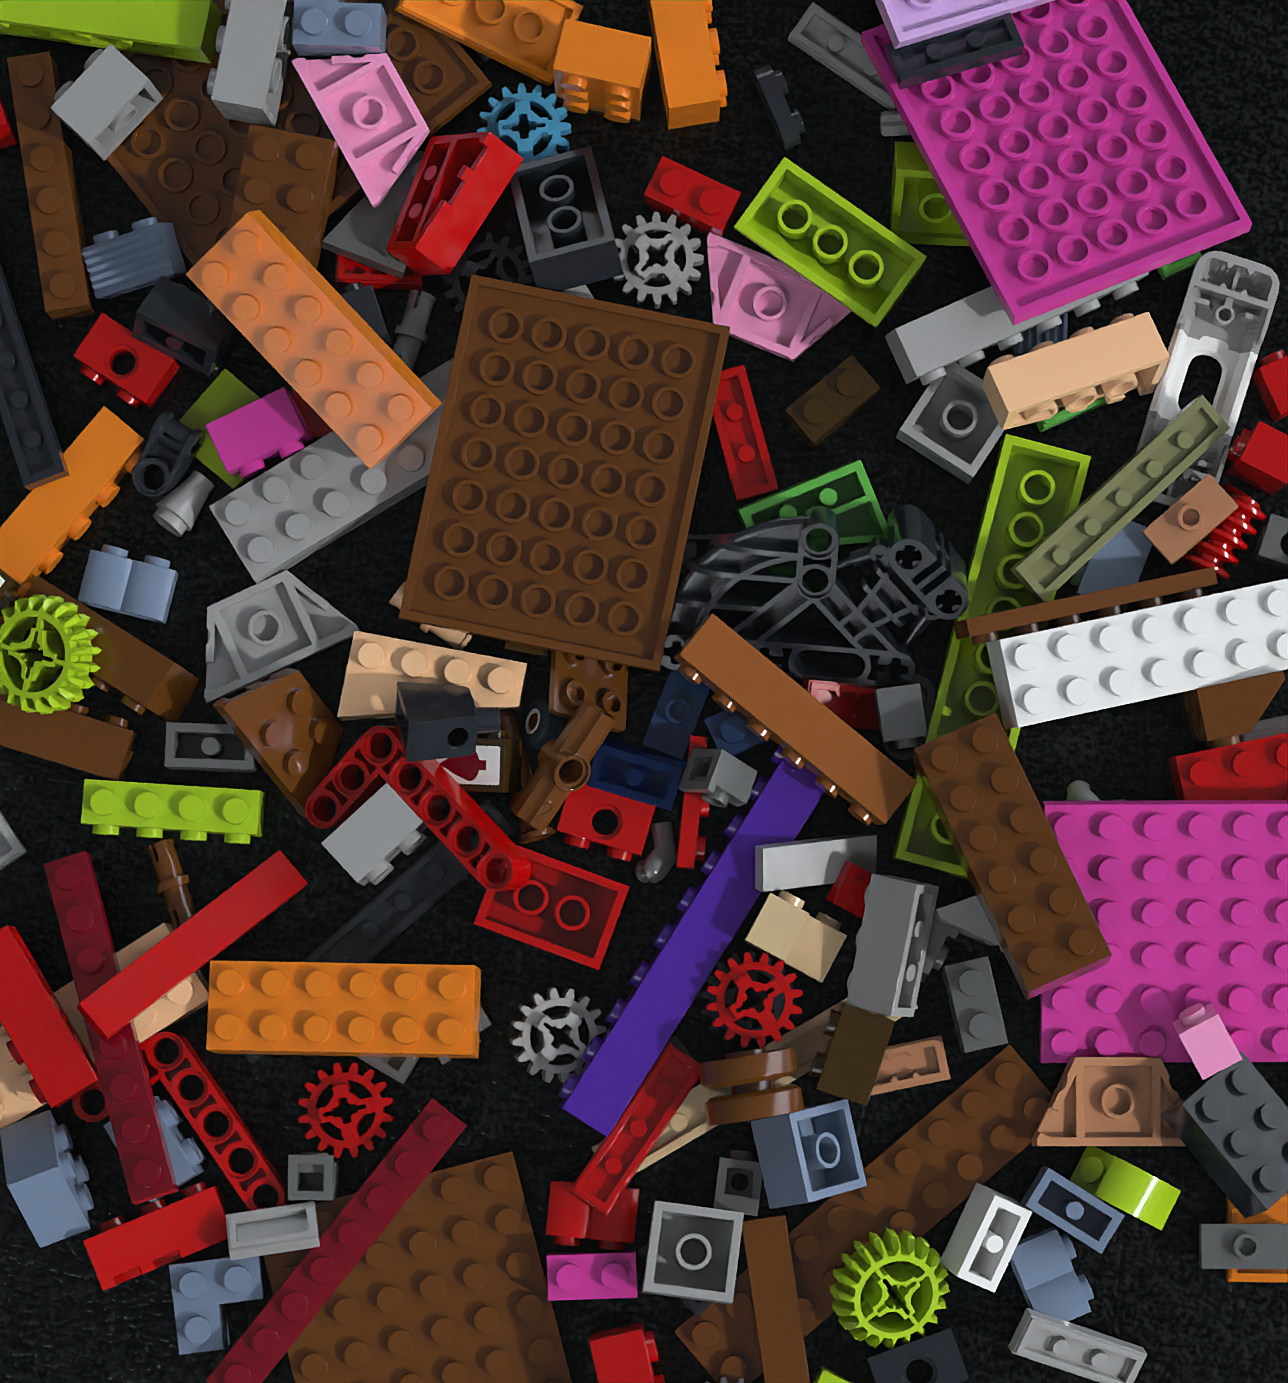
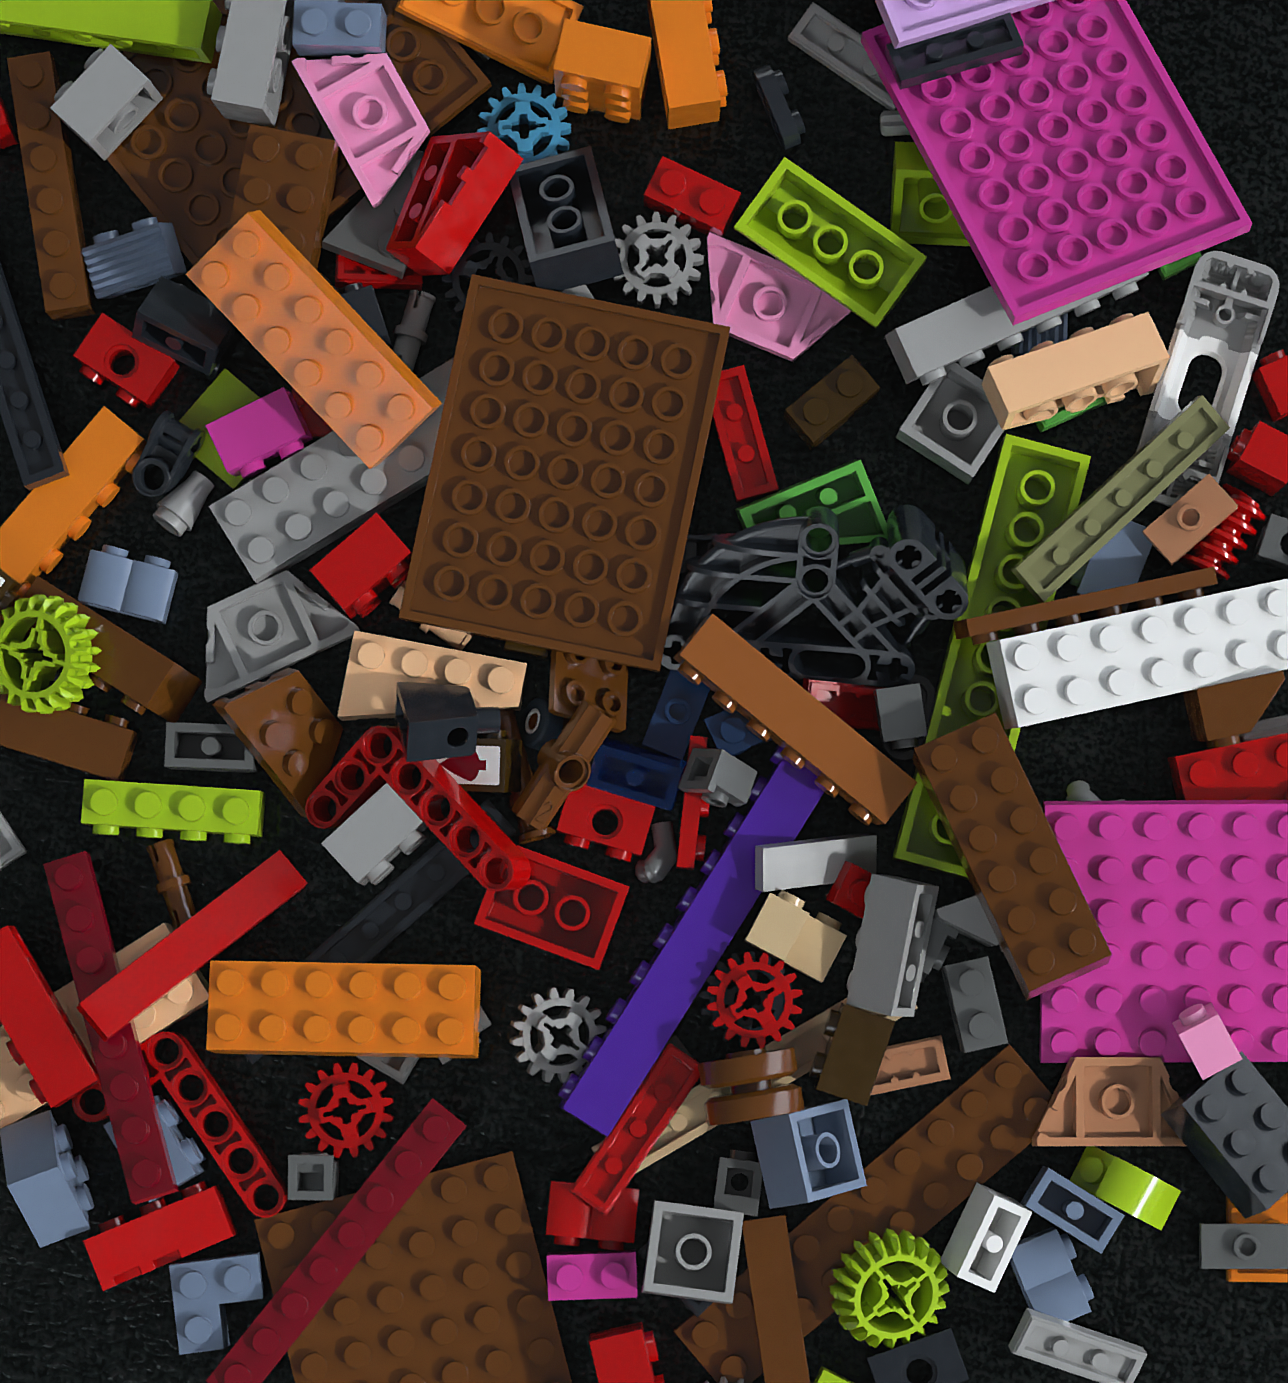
(272, 1230): light grey tile -> none
(364, 567): none -> red brick

